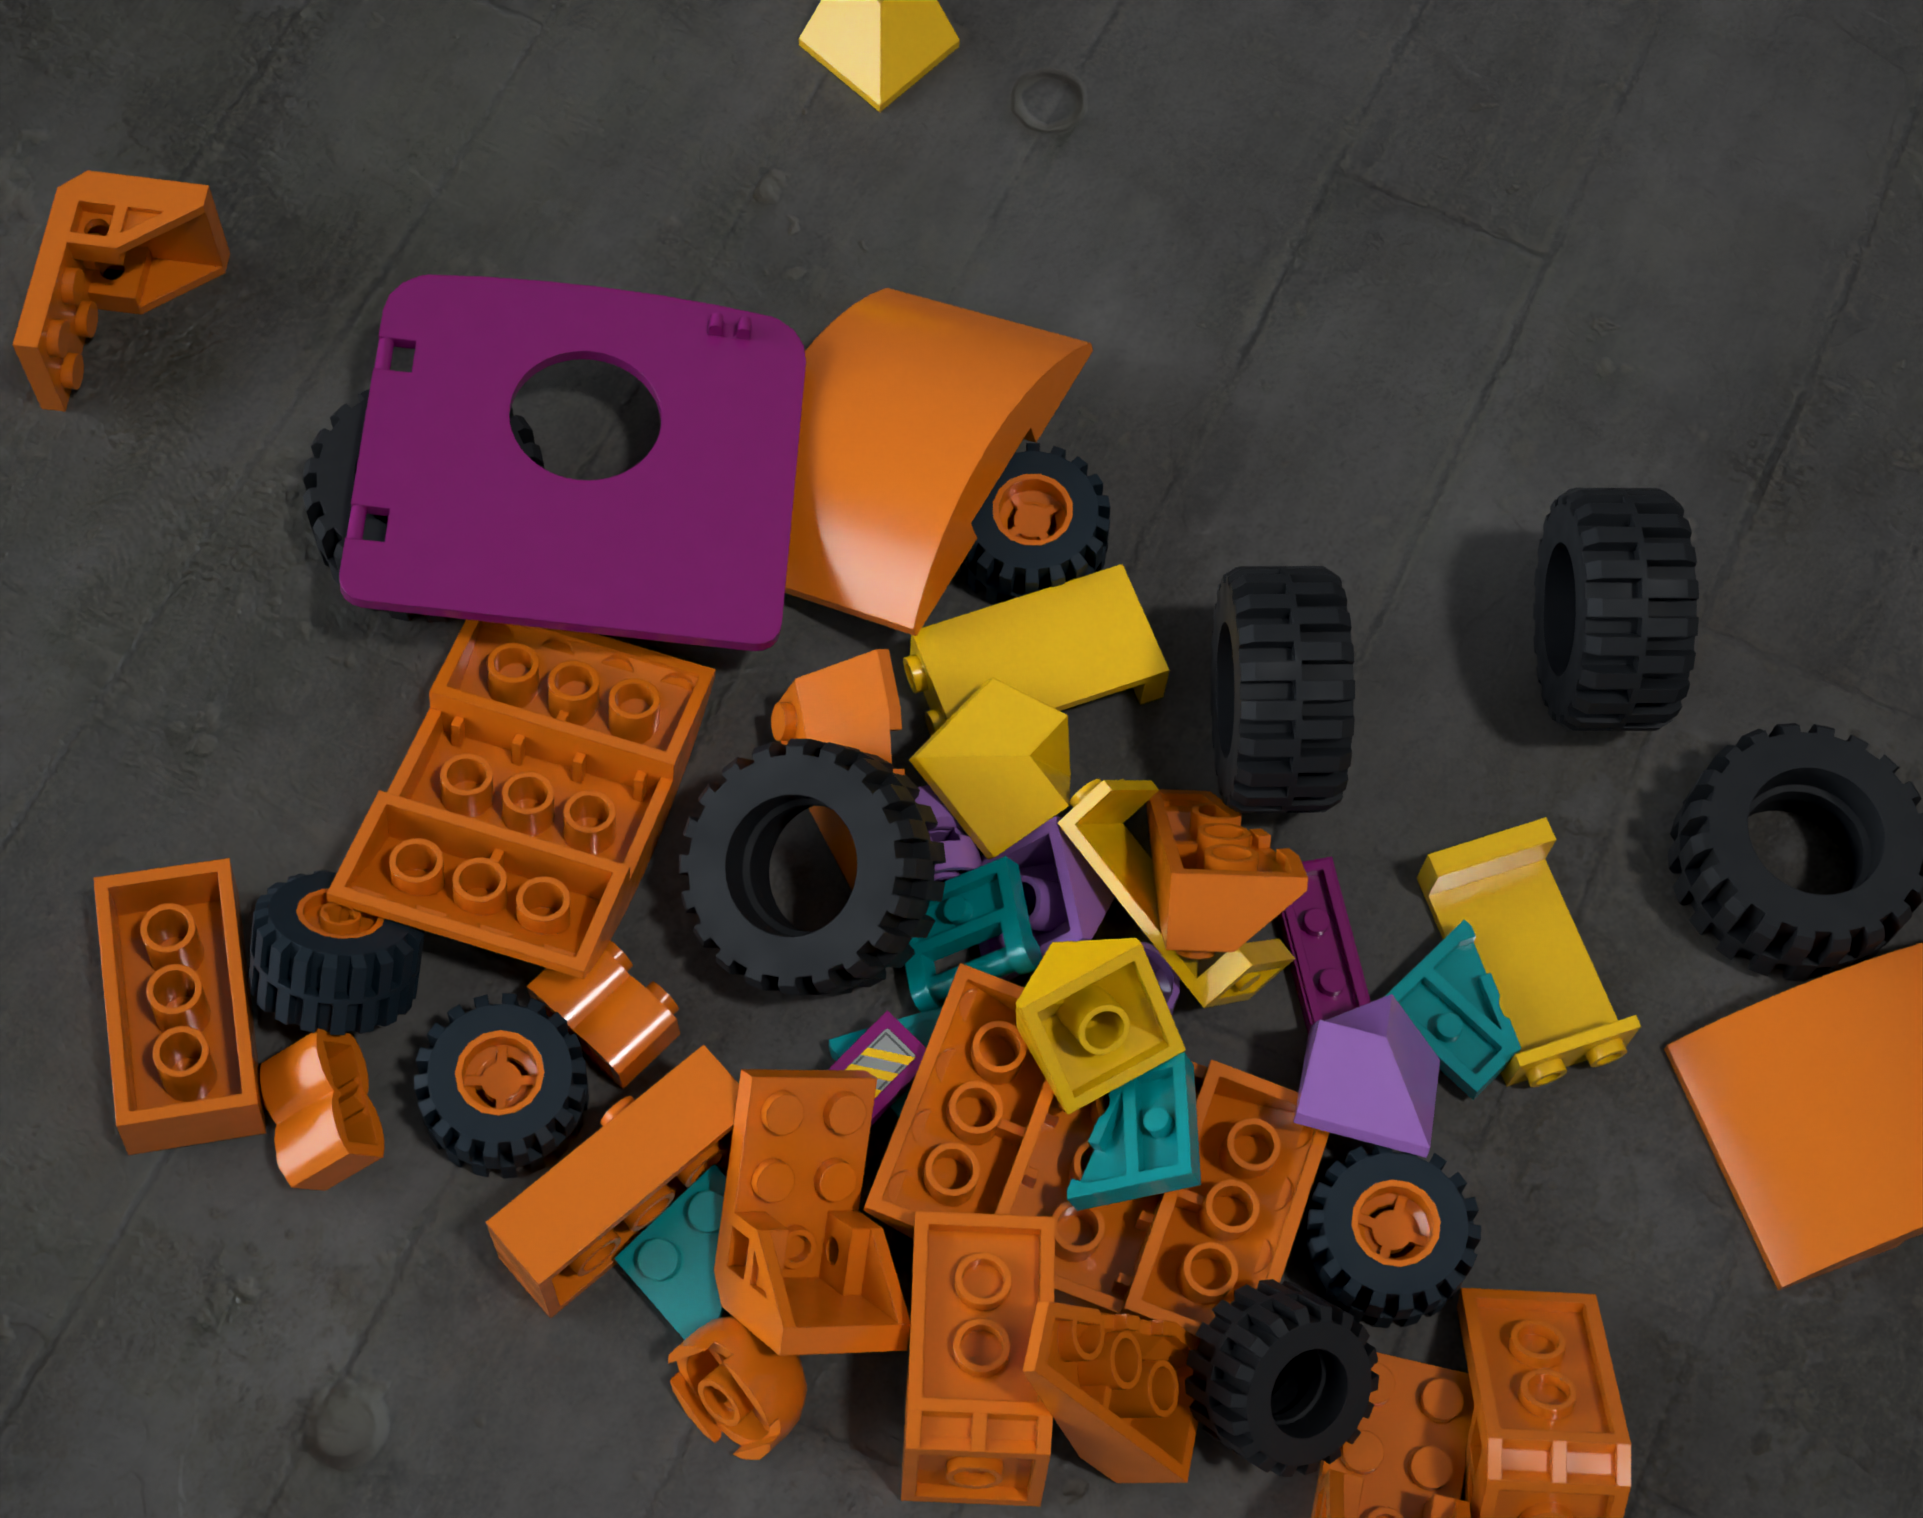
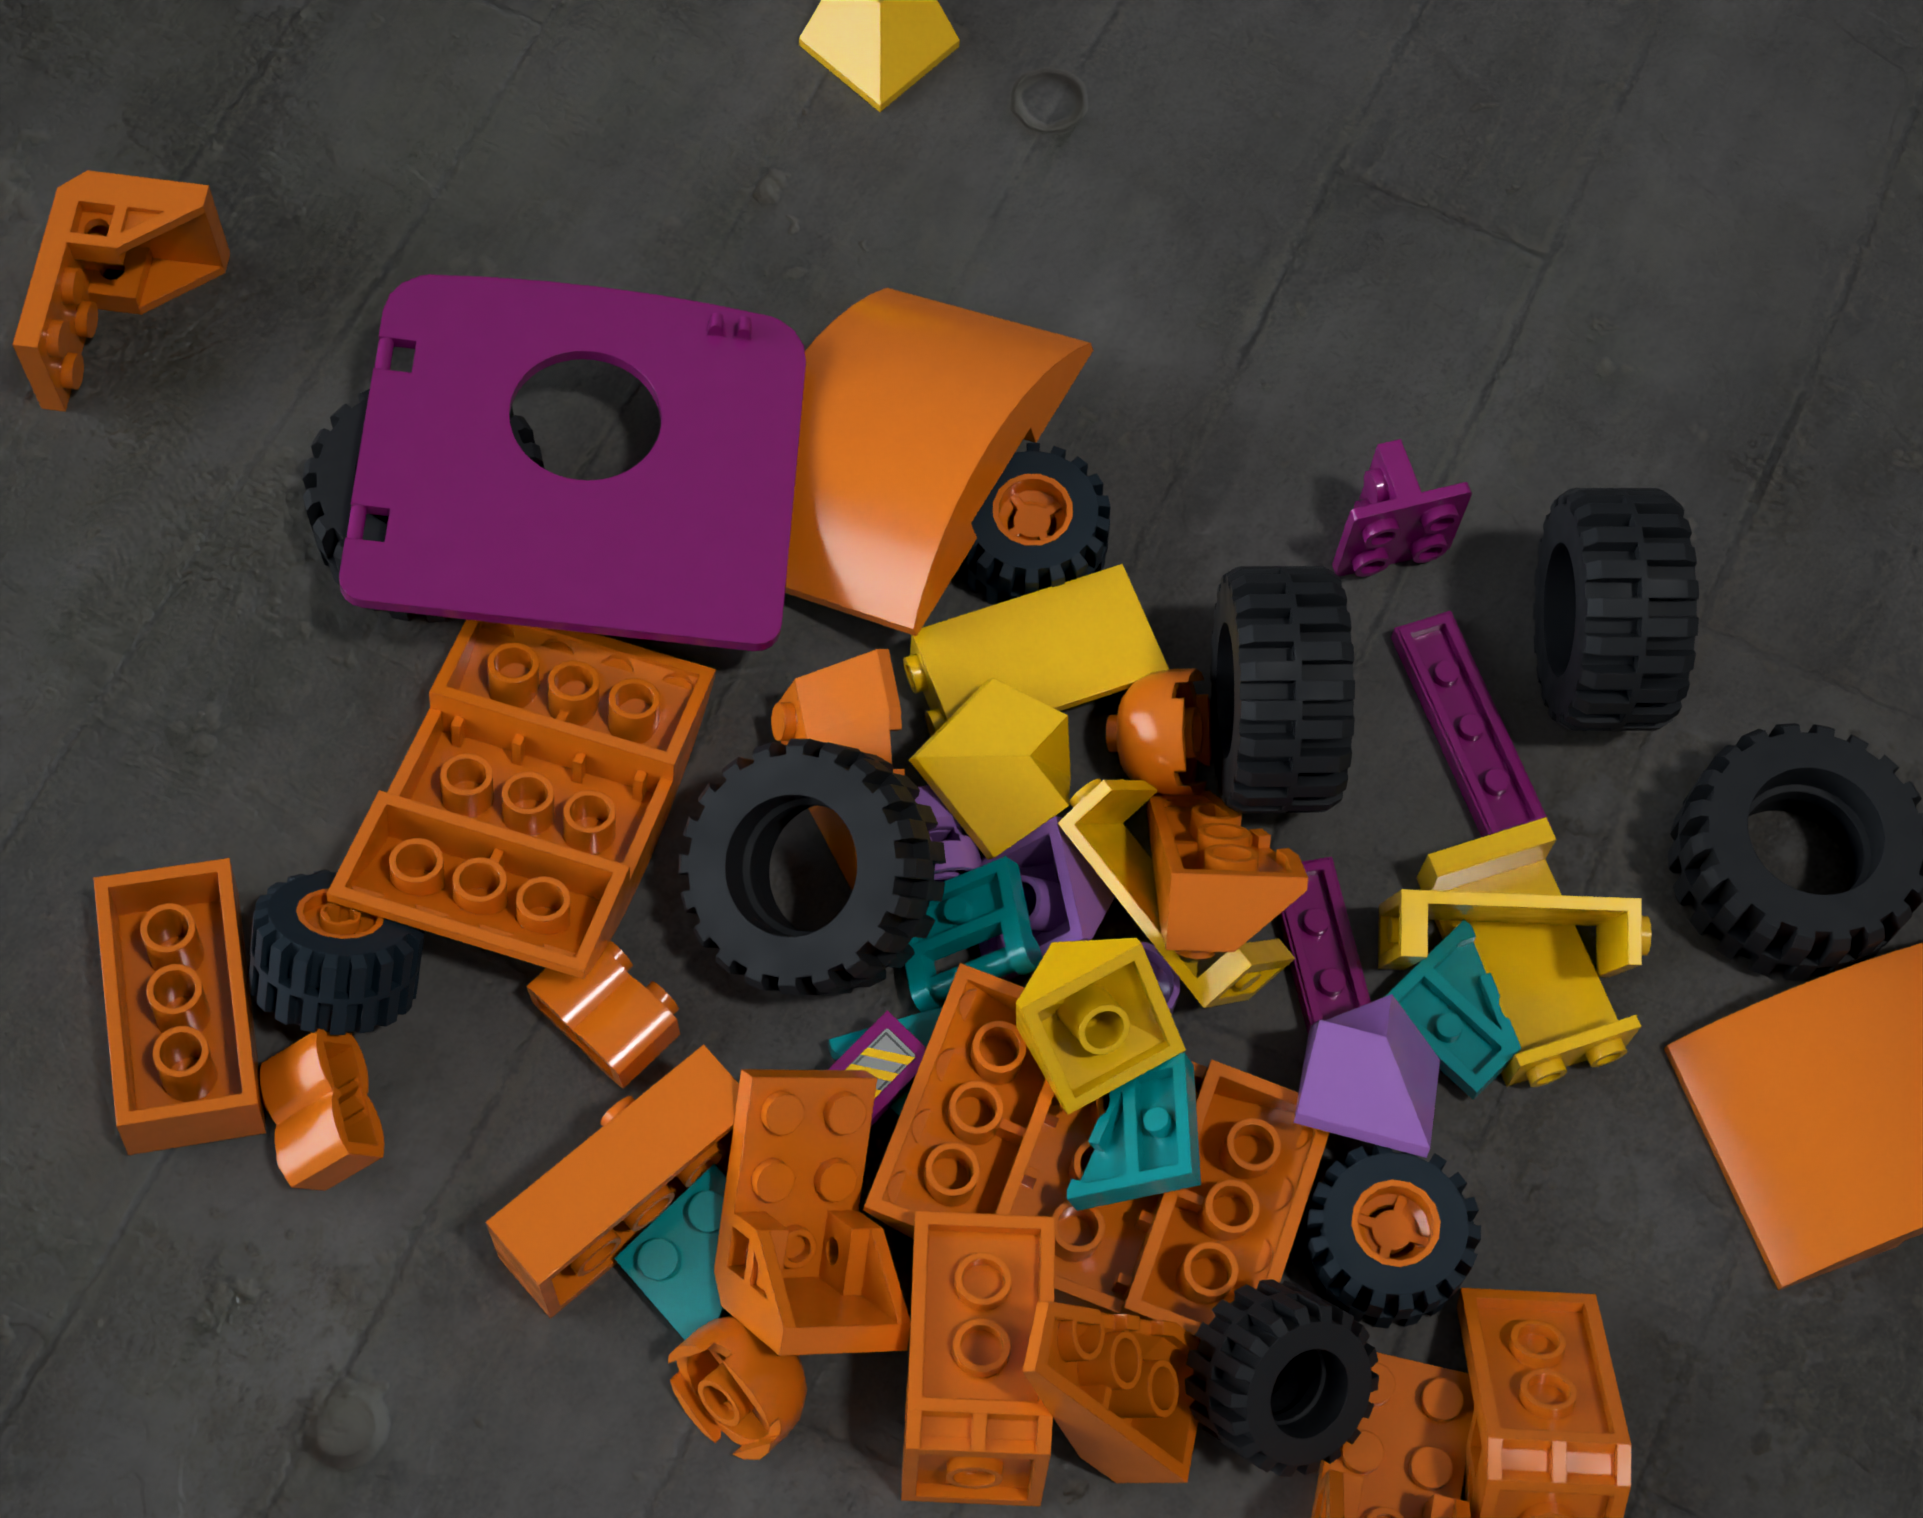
(502, 1085): black wheel -> none
(1163, 731): none -> orange cylinder
(1396, 519): none -> magenta bracket
(1467, 724): none -> magenta tile
(1620, 927): none -> yellow panel

